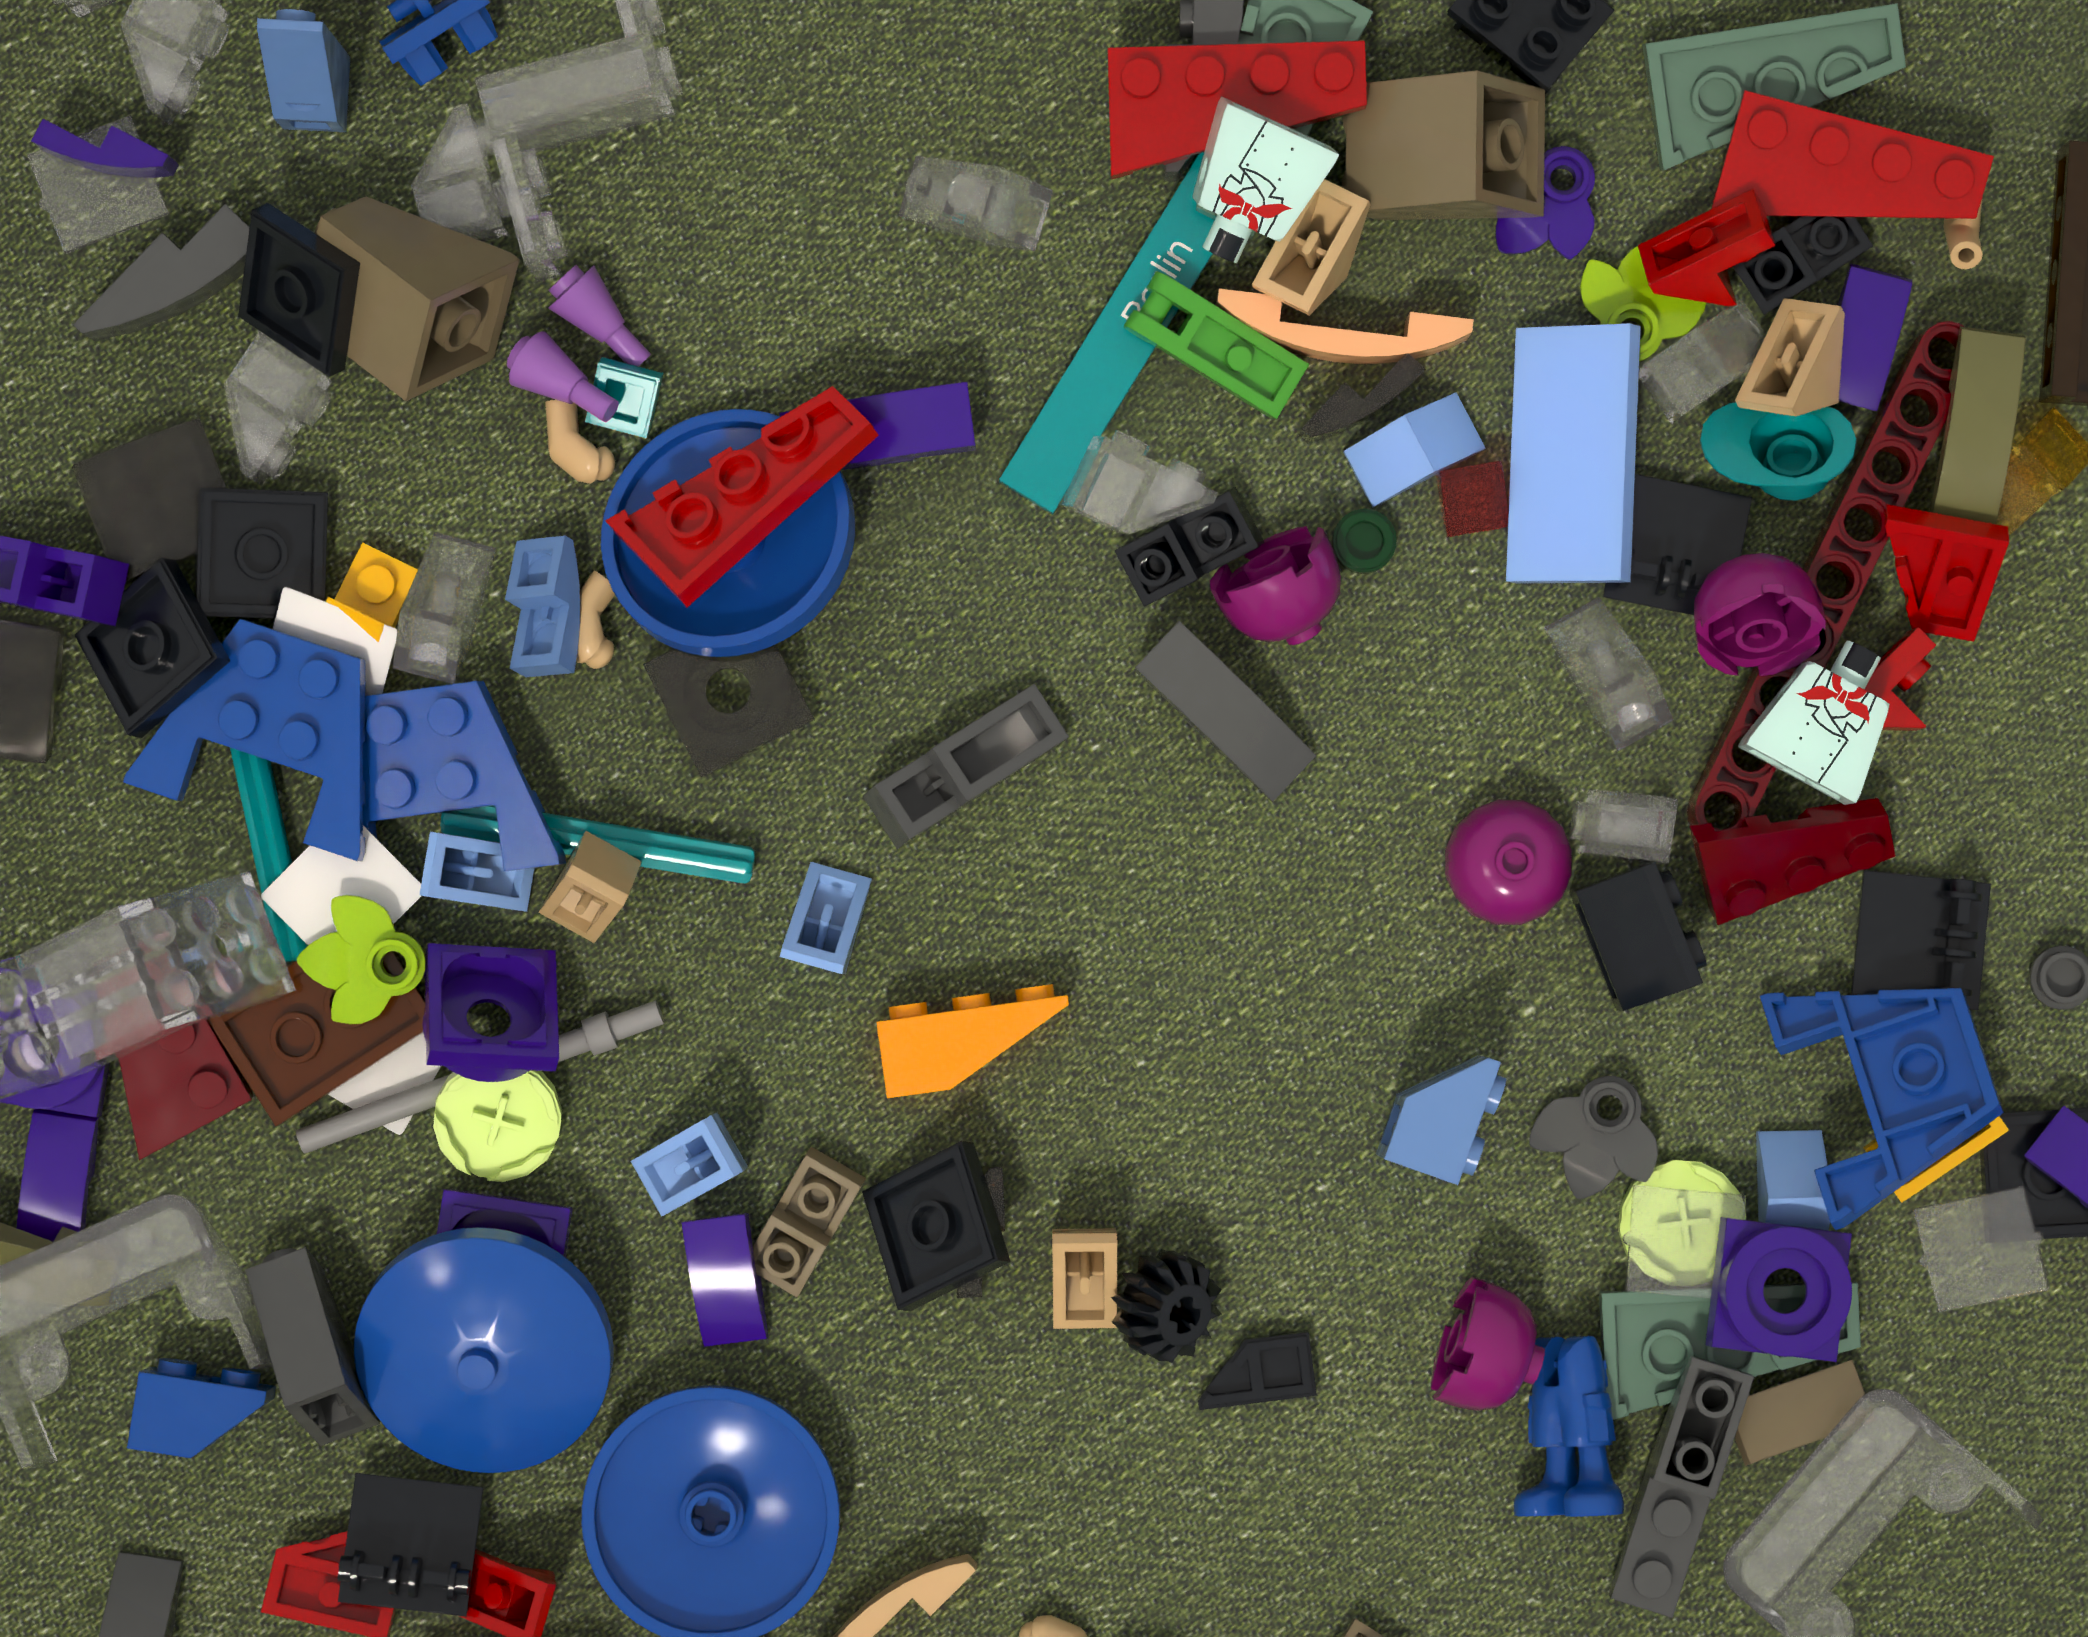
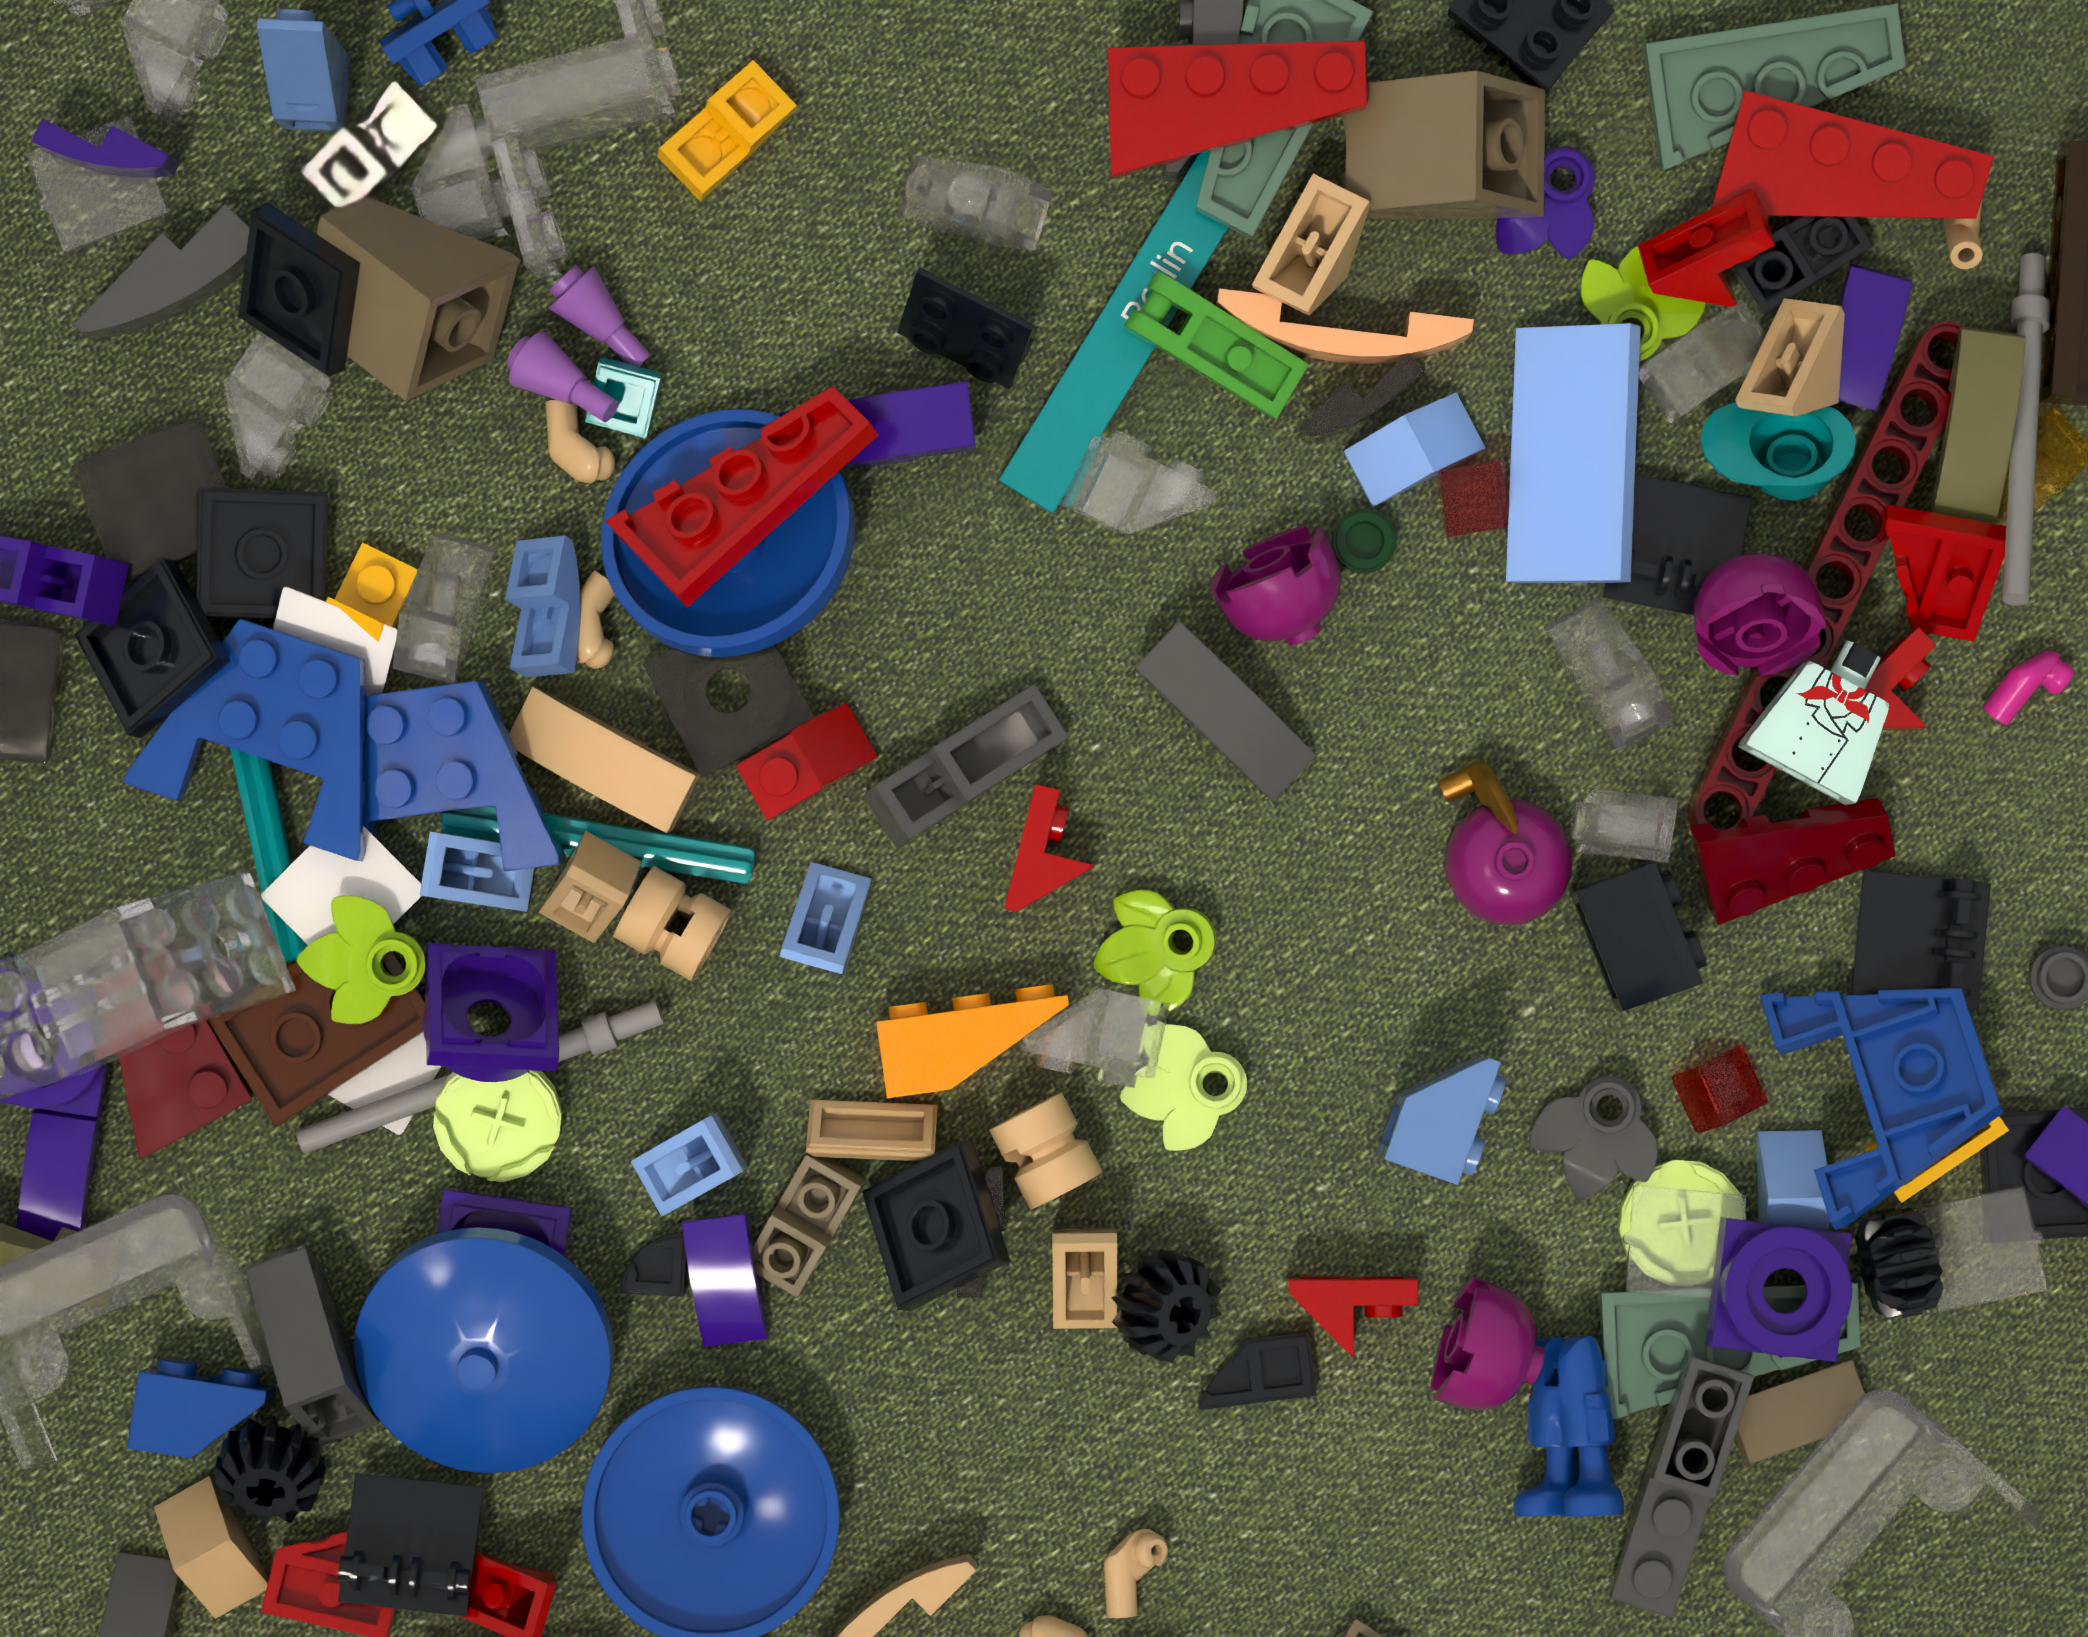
(210, 1548): none -> tan slope
(270, 1470): none -> black gear
(374, 147): none -> clear smoke slope
(603, 760): none -> tan slope
(652, 913): none -> tan wheel
(658, 1268): none -> black tile
(726, 130): none -> yellow slope
(806, 761): none -> red slope
(871, 1130): none -> tan tile
(965, 329): none -> black hinge
(1036, 871): none -> red slope
(1046, 1150): none -> tan wheel
(1103, 1031): none -> clear slope
(1126, 1565): none -> tan arm
(1146, 951): none -> lime plate
(1178, 1091): none -> yellowish green plate
(1189, 547): black slope -> none
(1256, 177): light aqua torso -> none
(1333, 1300): none -> red slope
(1481, 778): none -> pearl gold bar
(1719, 1090): none -> clear red slope
(1898, 1262): none -> black gear
(2024, 680): none -> dark pink arm
(2029, 318): none -> light grey bar

